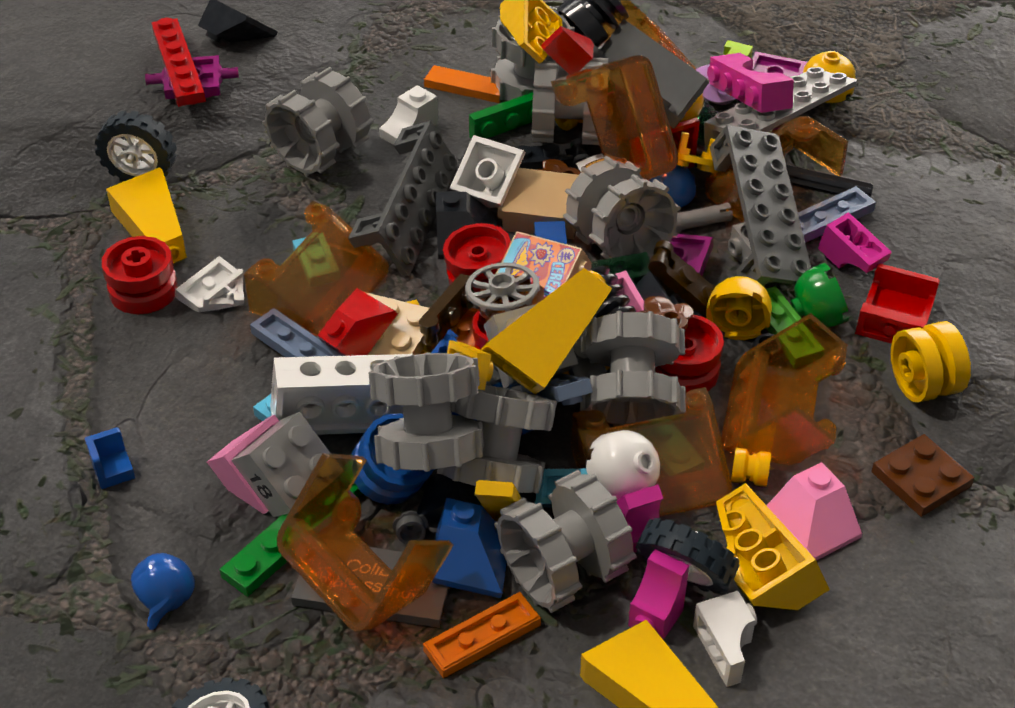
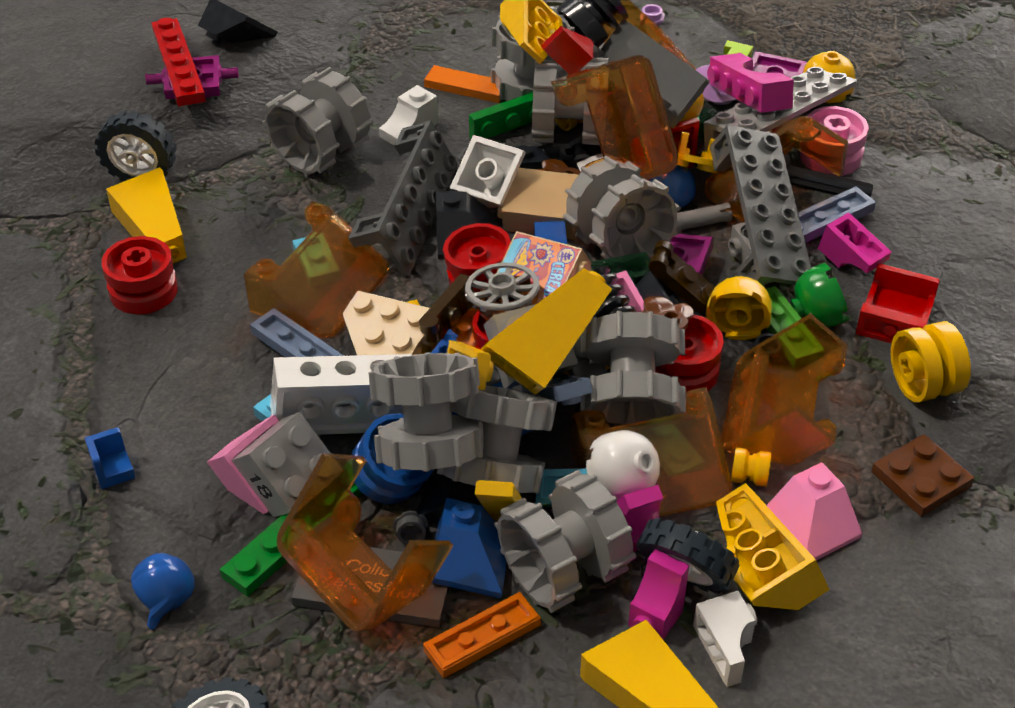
(213, 287): white slope -> none
(357, 324): red slope -> none
(654, 12): none -> lavender plate
(849, 126): none -> bright pink wheel

